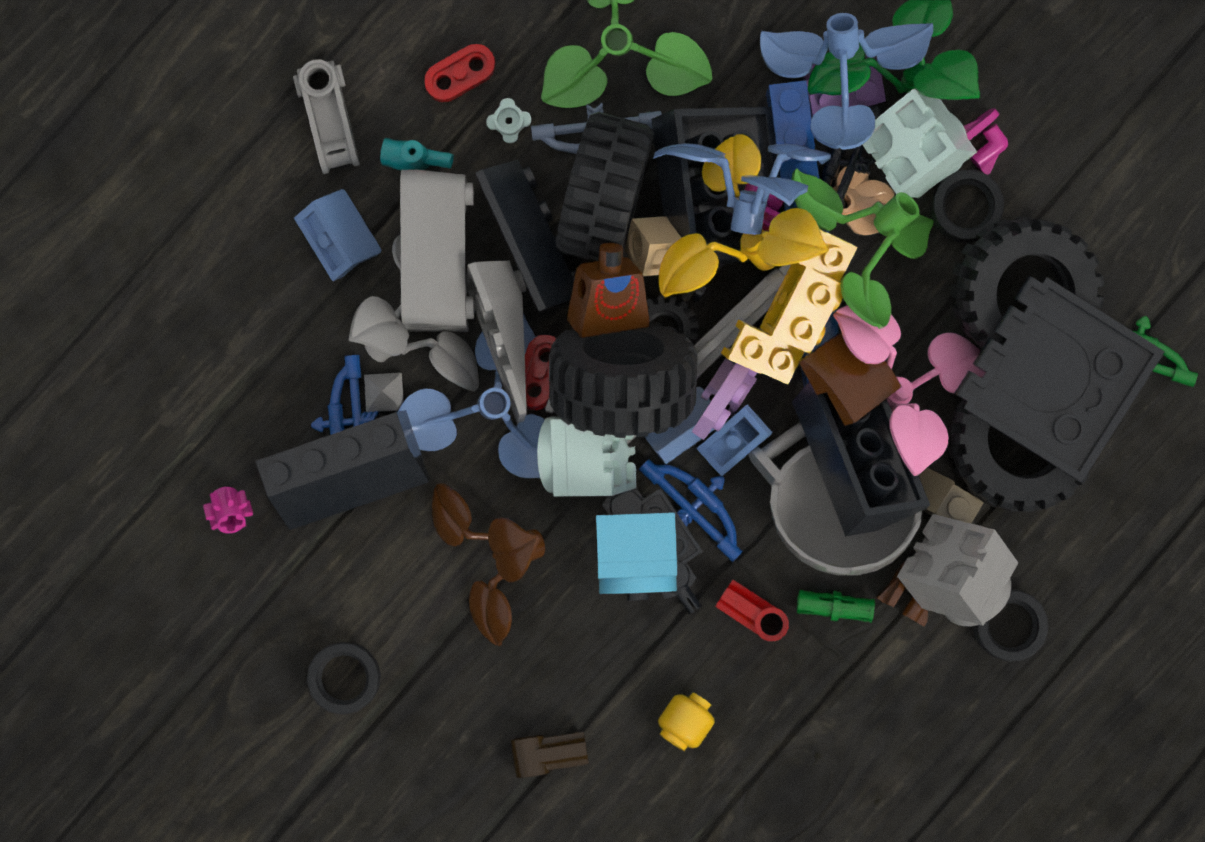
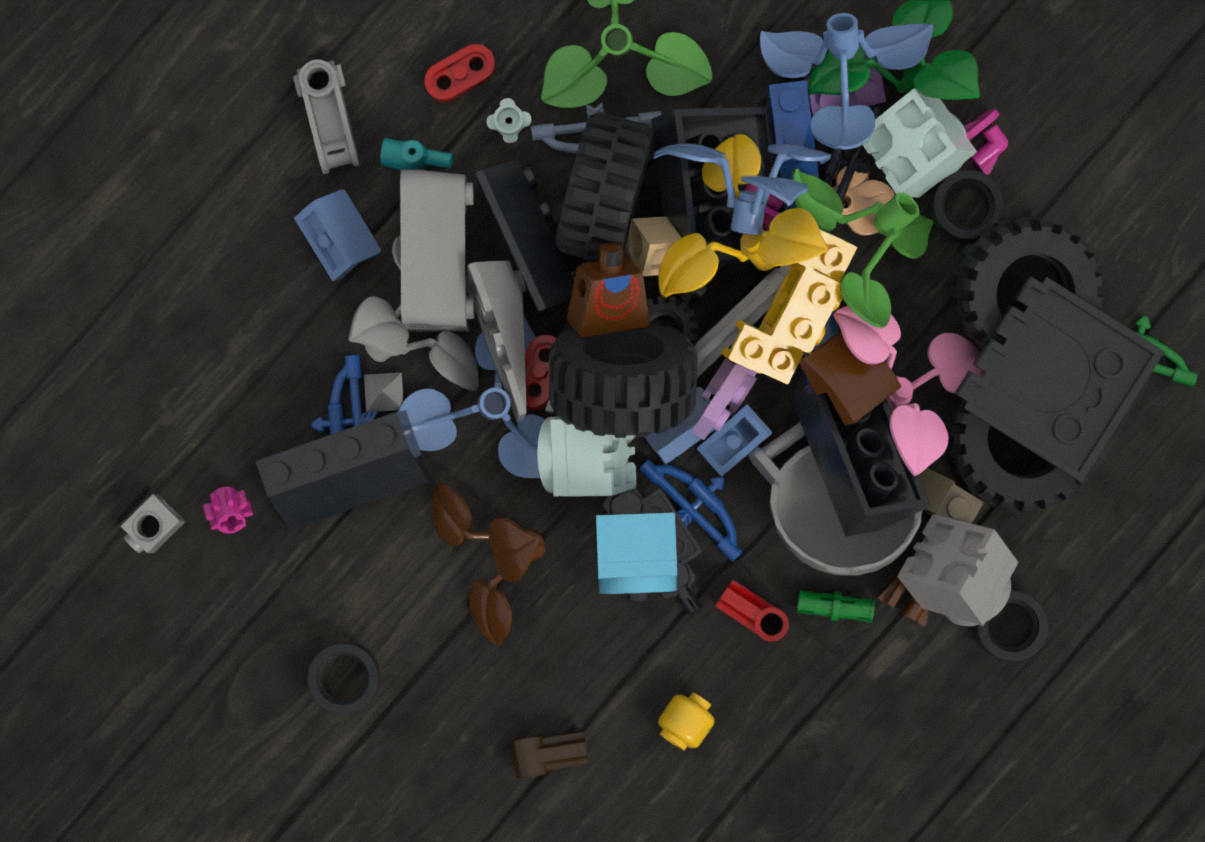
(168, 521): none -> light grey brick

